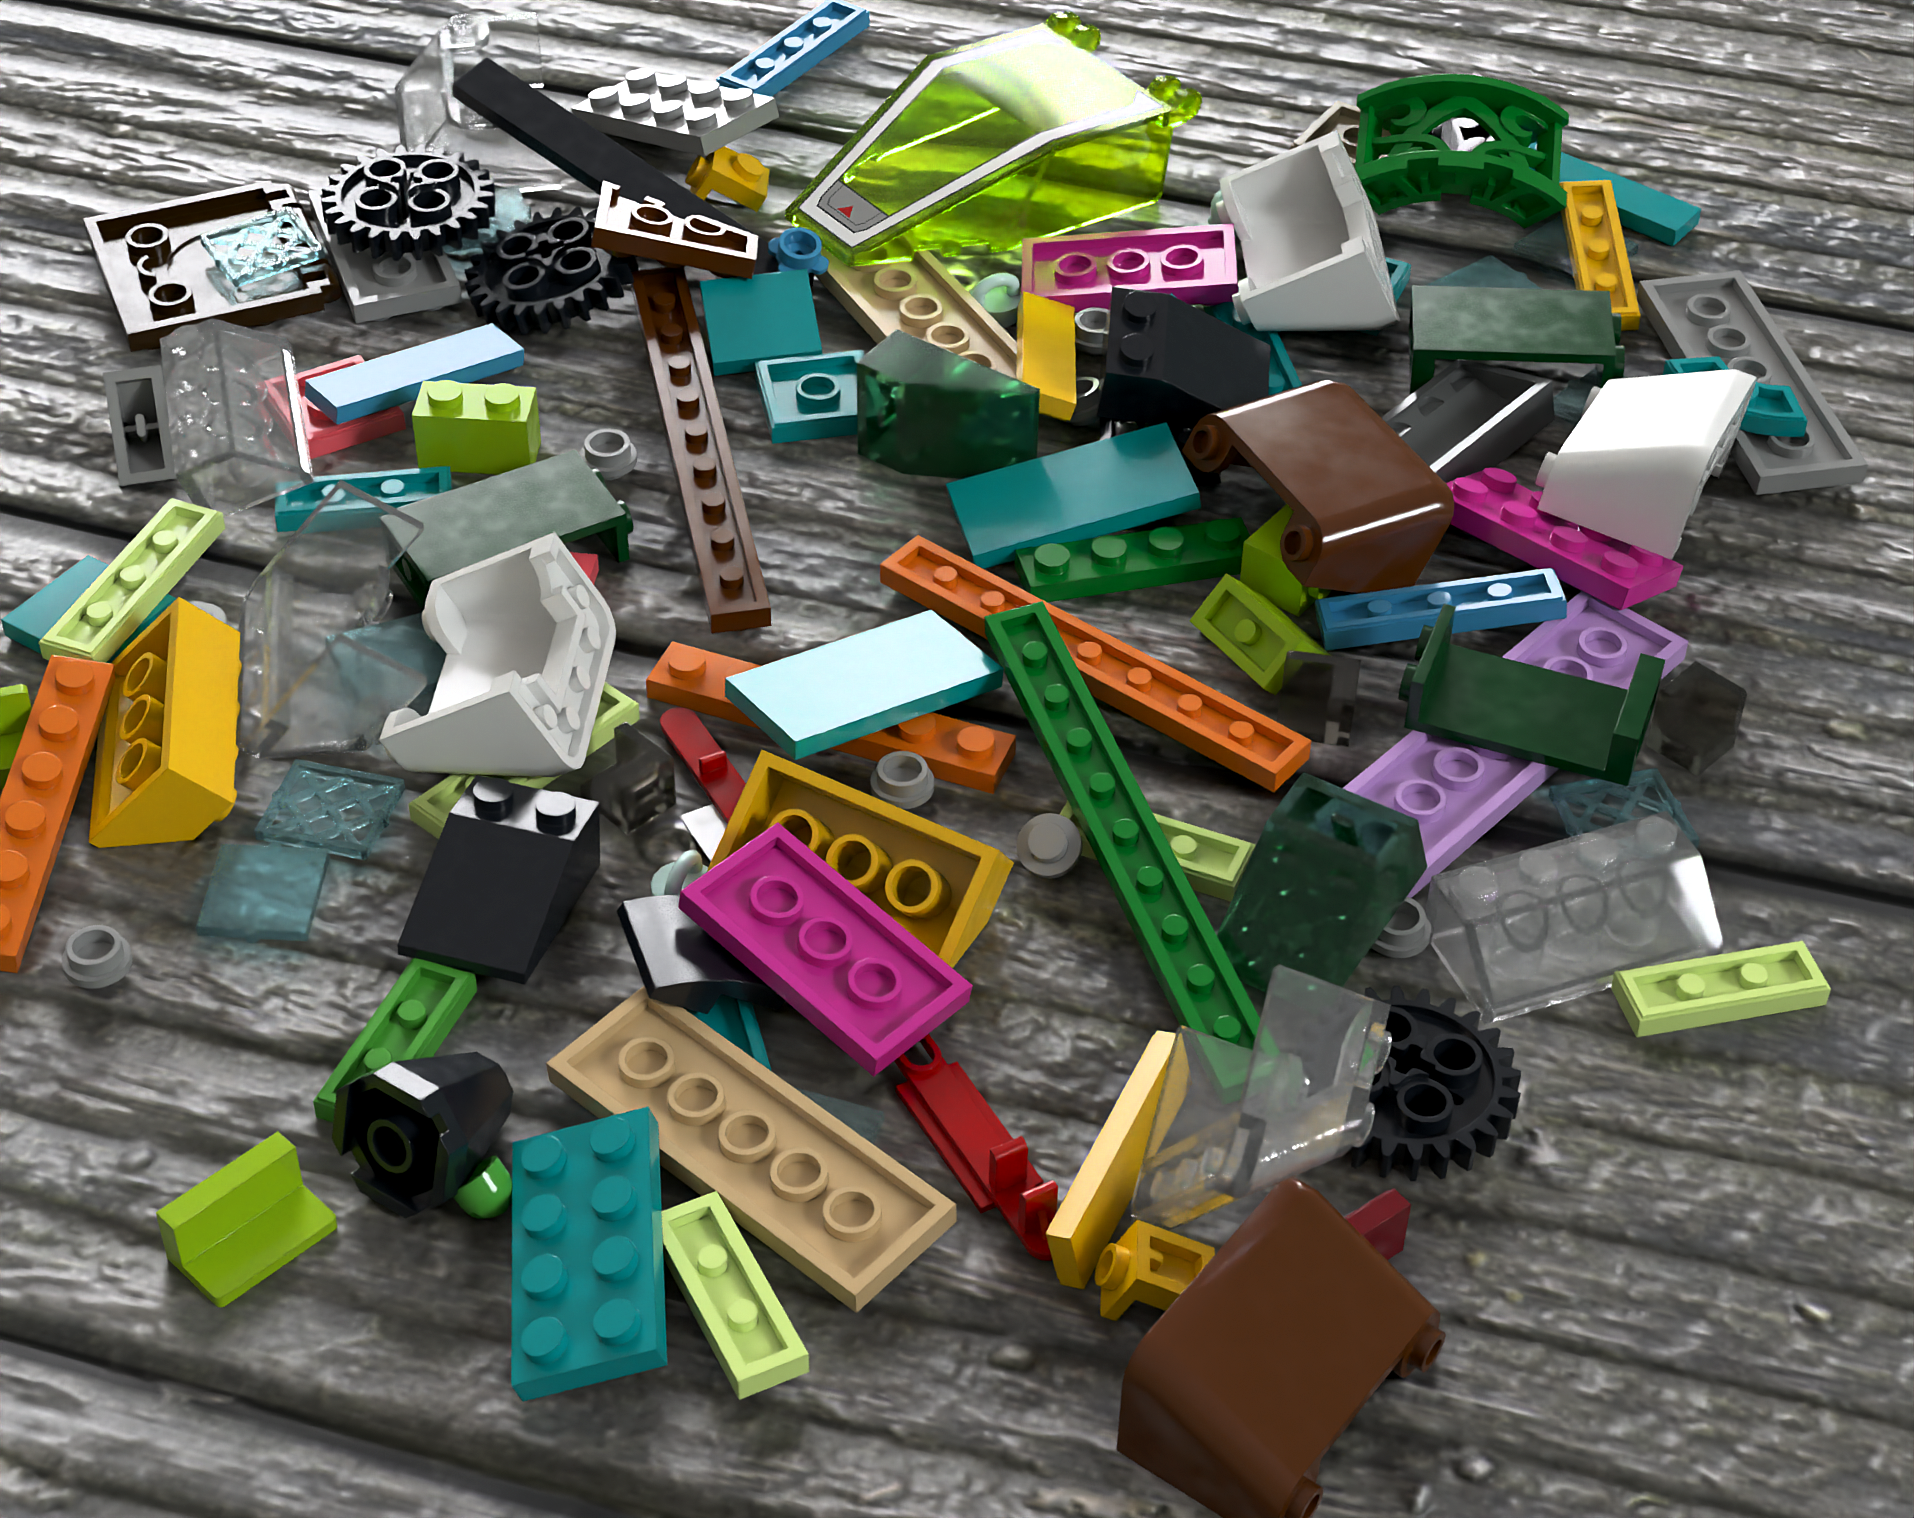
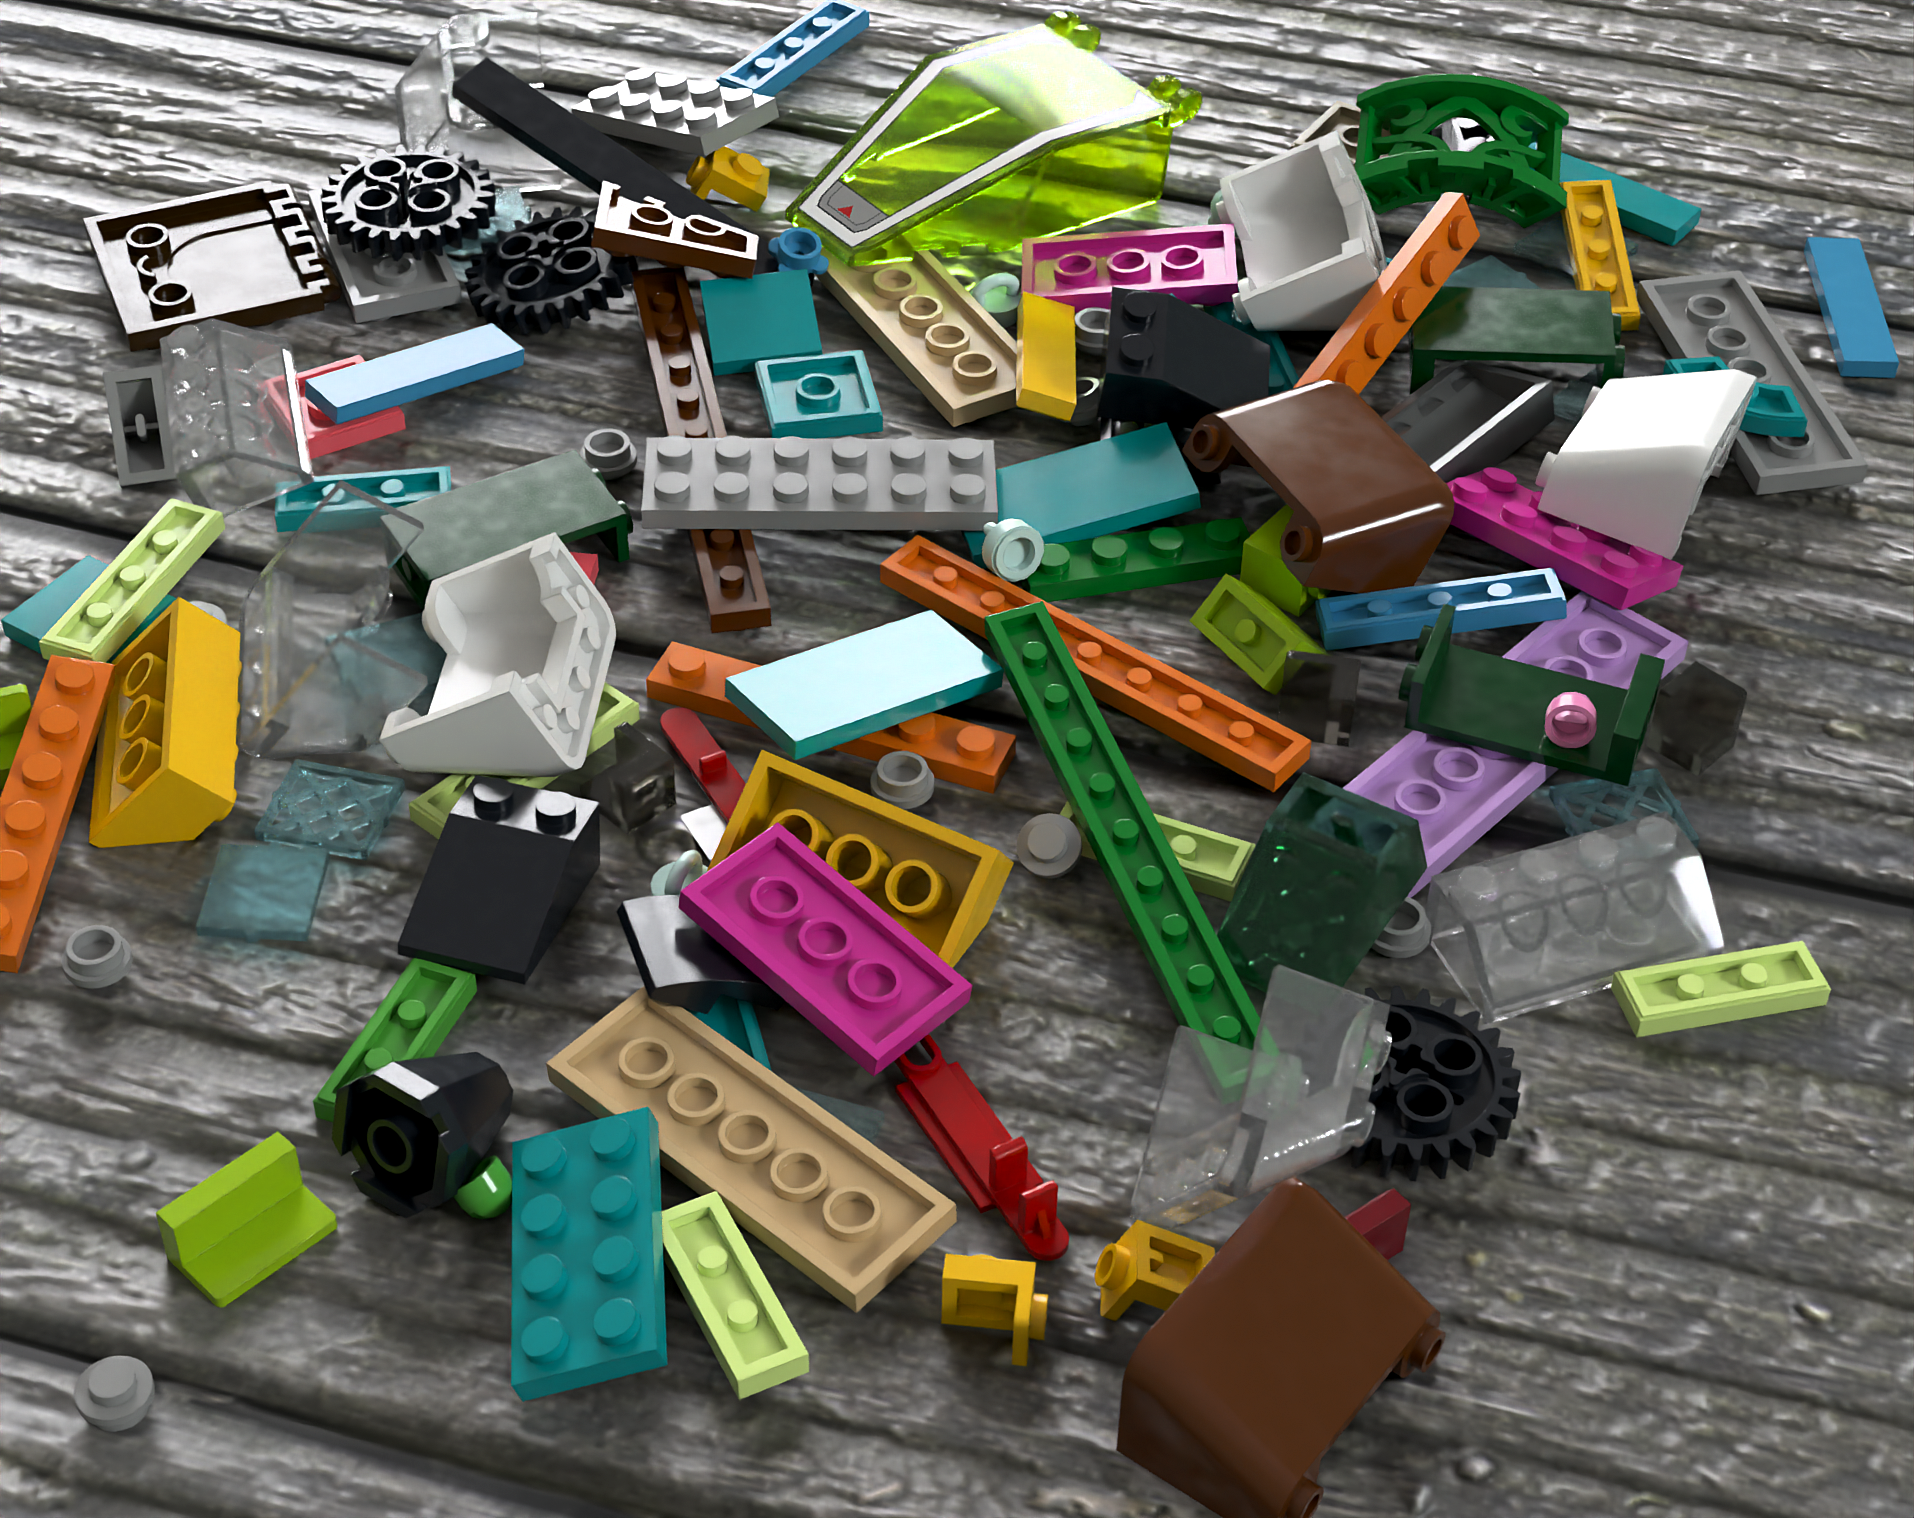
(114, 1393): none -> light grey plate
(264, 267): clear light blue window -> none
(476, 426): lime brick -> none
(819, 484): none -> light grey plate
(941, 412): clear green slope -> none
(994, 1296): none -> yellow bracket
(1012, 549): none -> light aqua tile
(1109, 1171): yellow tile -> none
(1397, 296): none -> orange plate
(1571, 720): none -> bright pink hinge
(1850, 308): none -> dark azure tile

